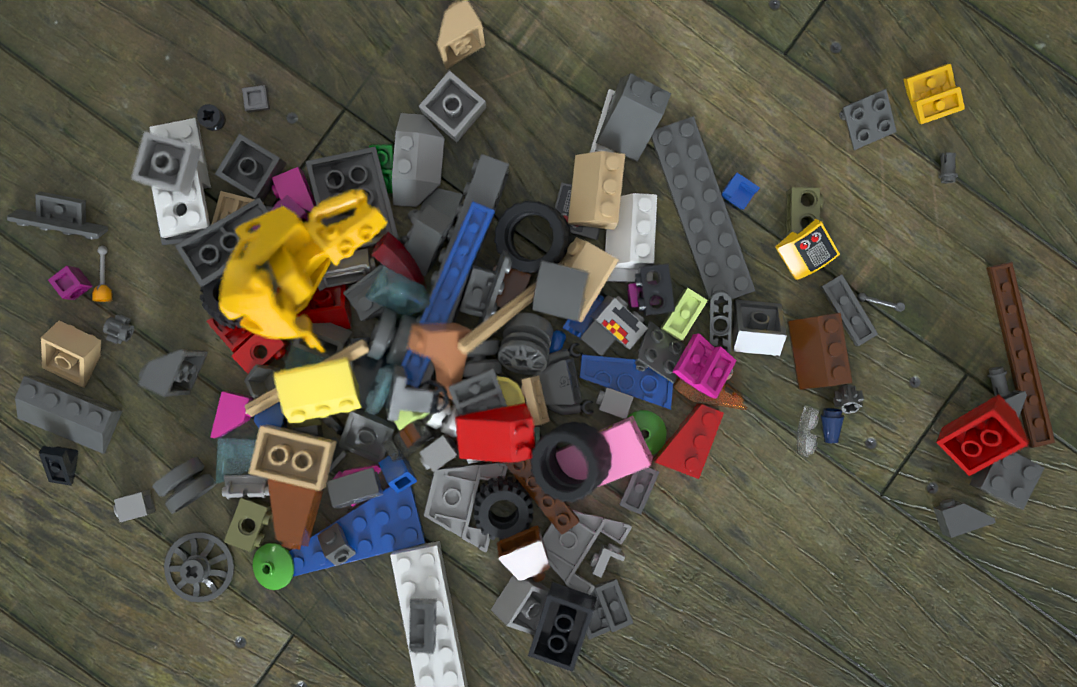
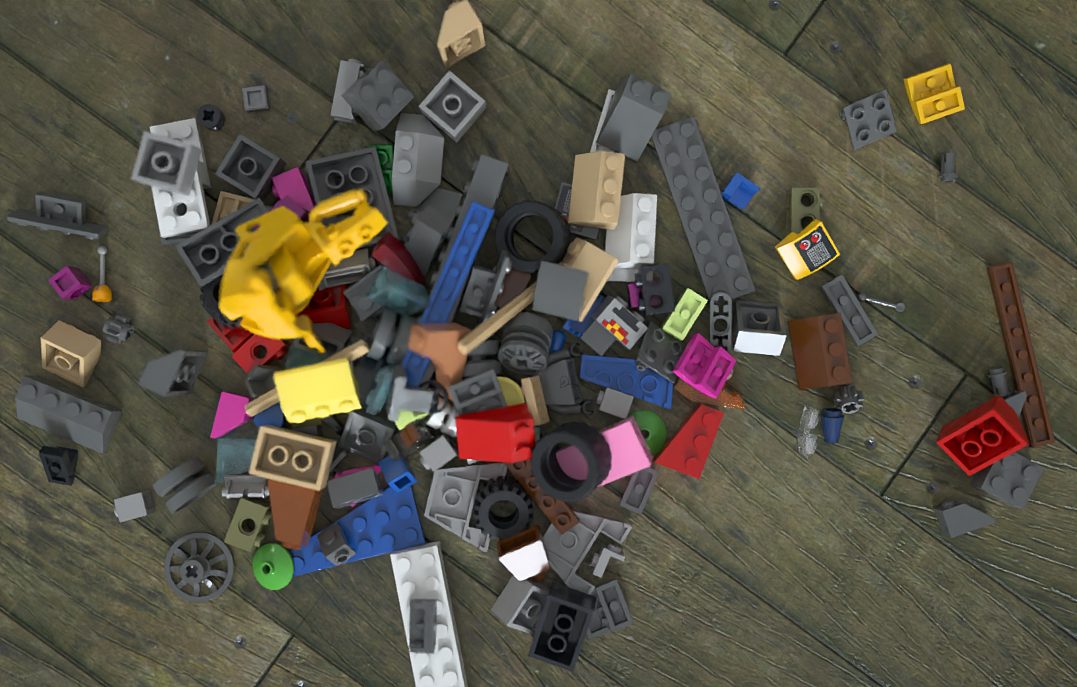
(348, 73): none -> light grey window
(377, 96): none -> dark grey brick

